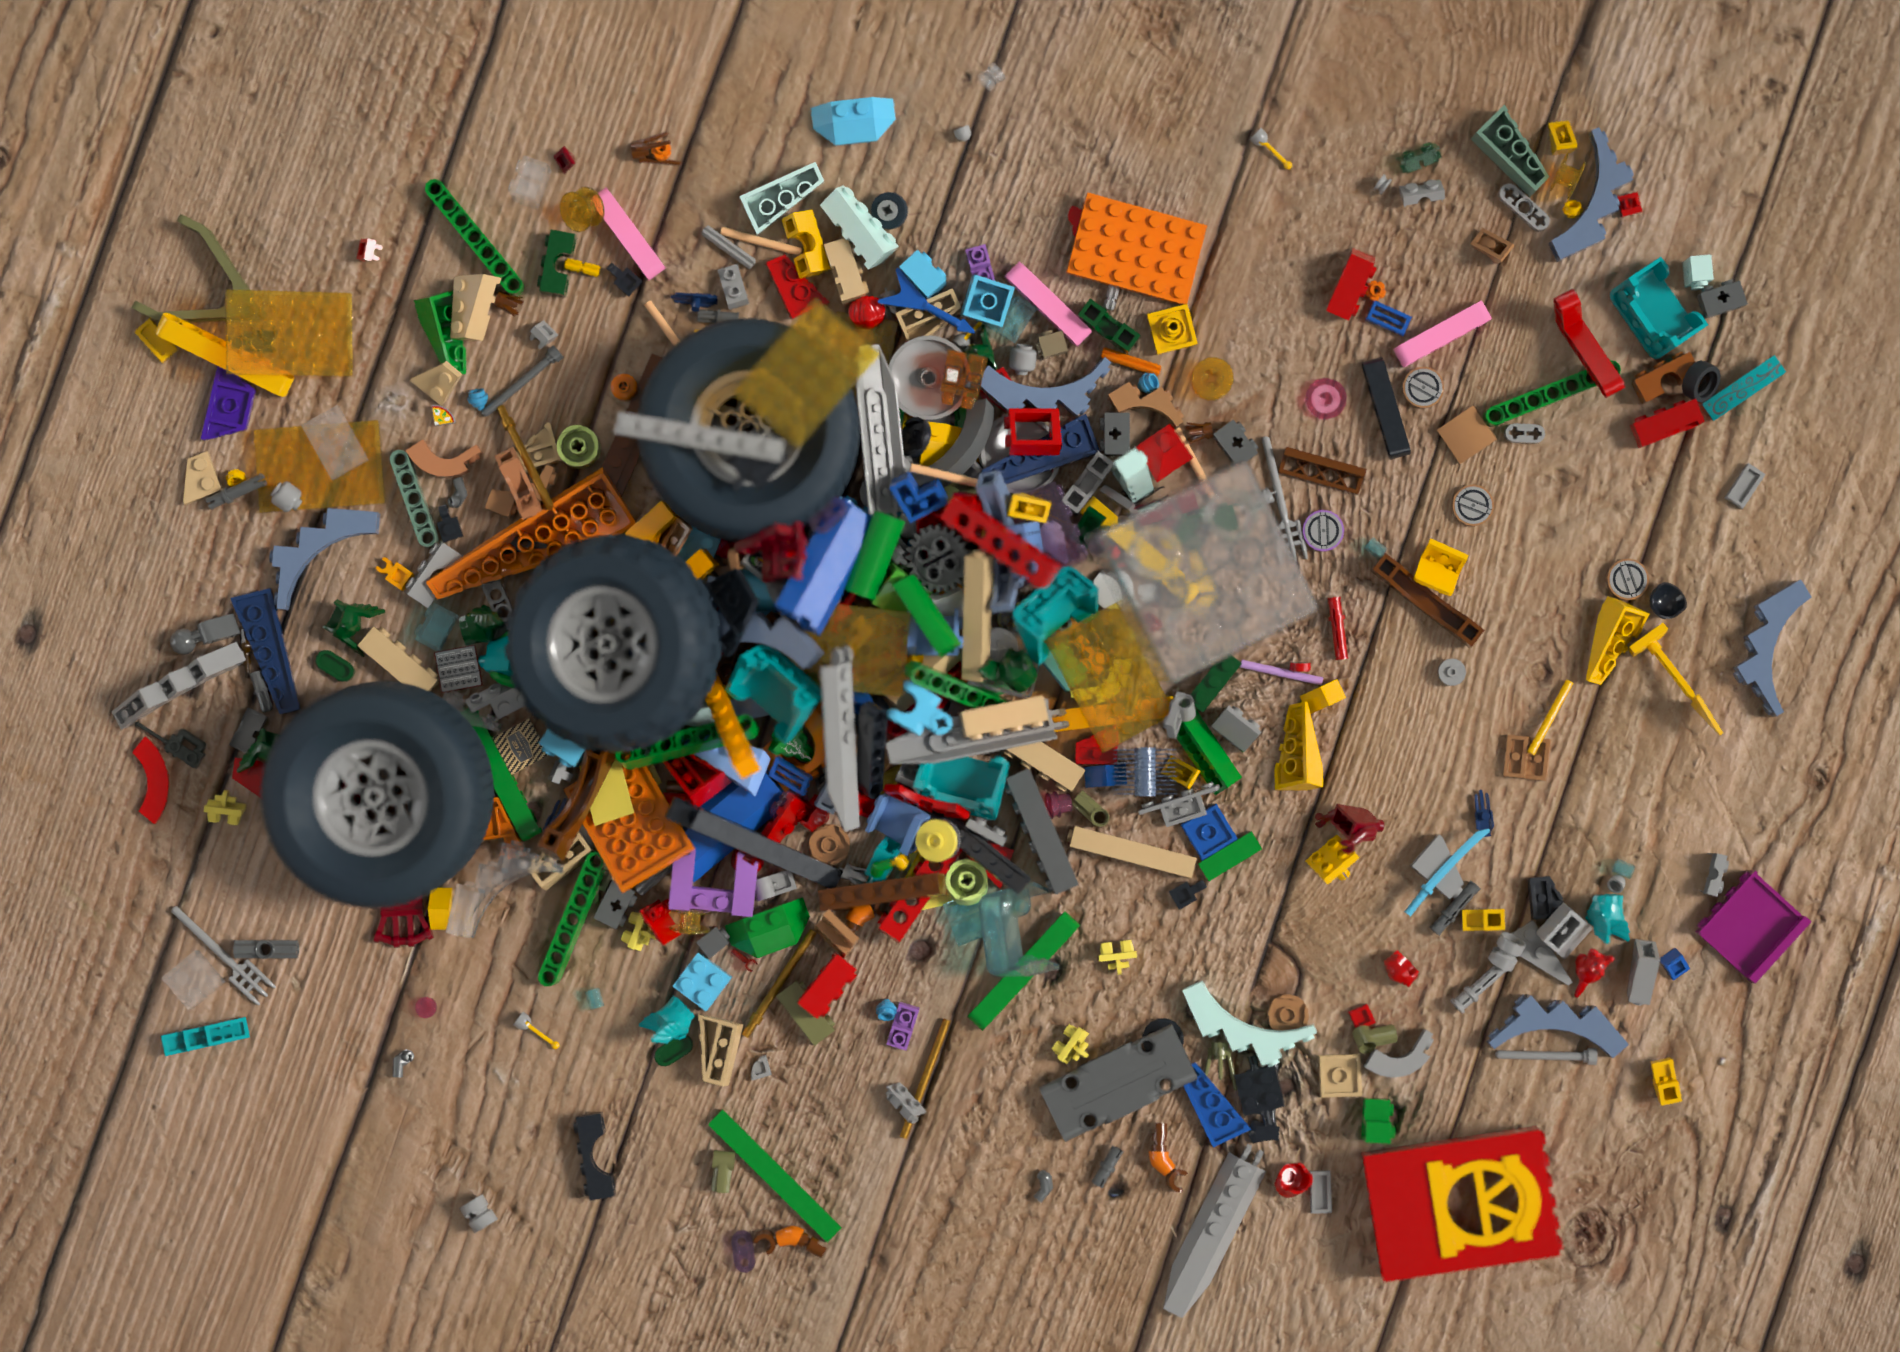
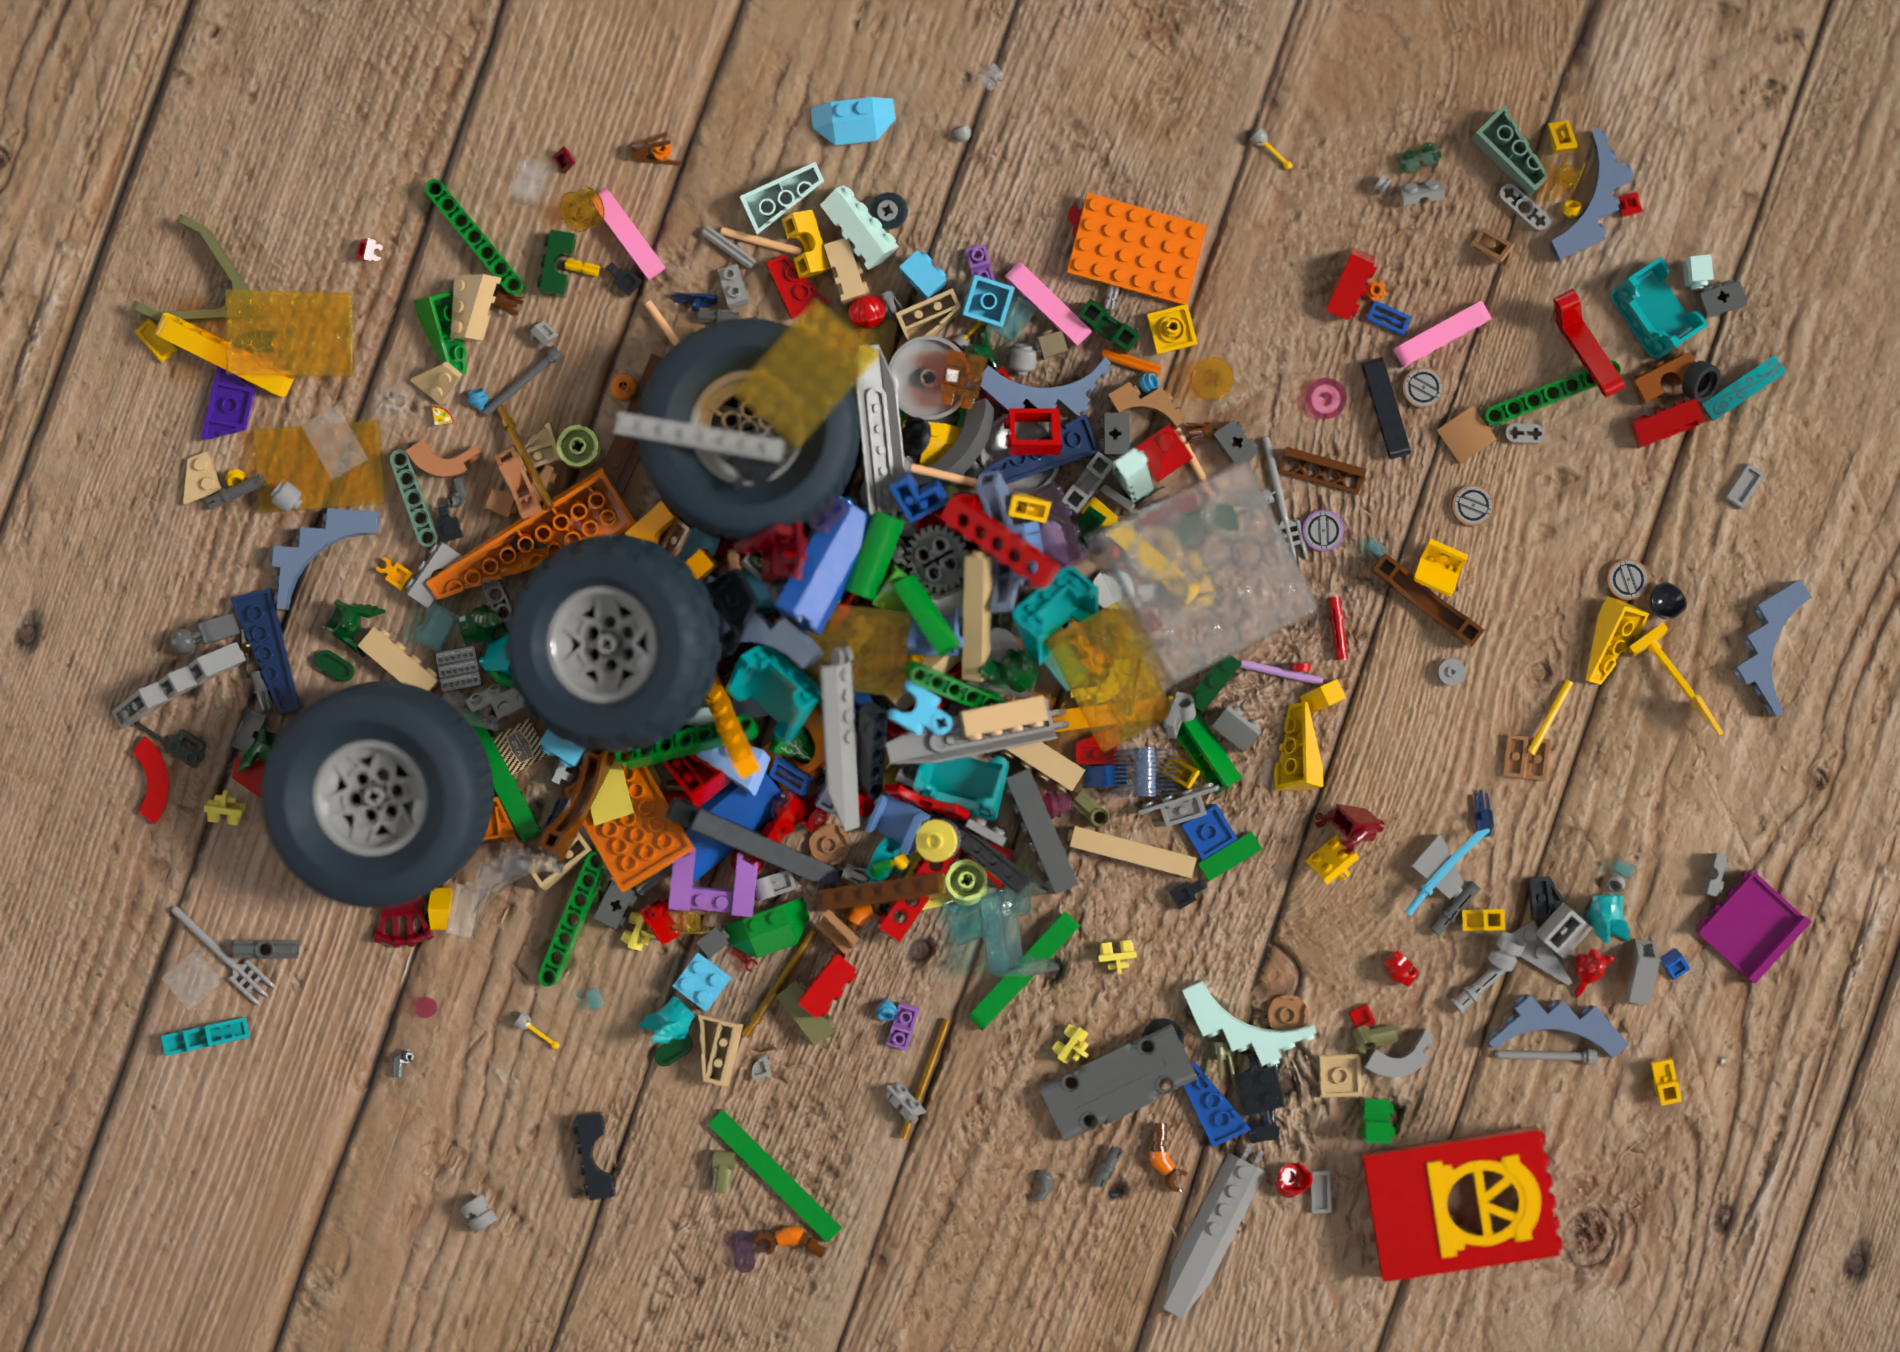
(913, 299): blue piece -> none

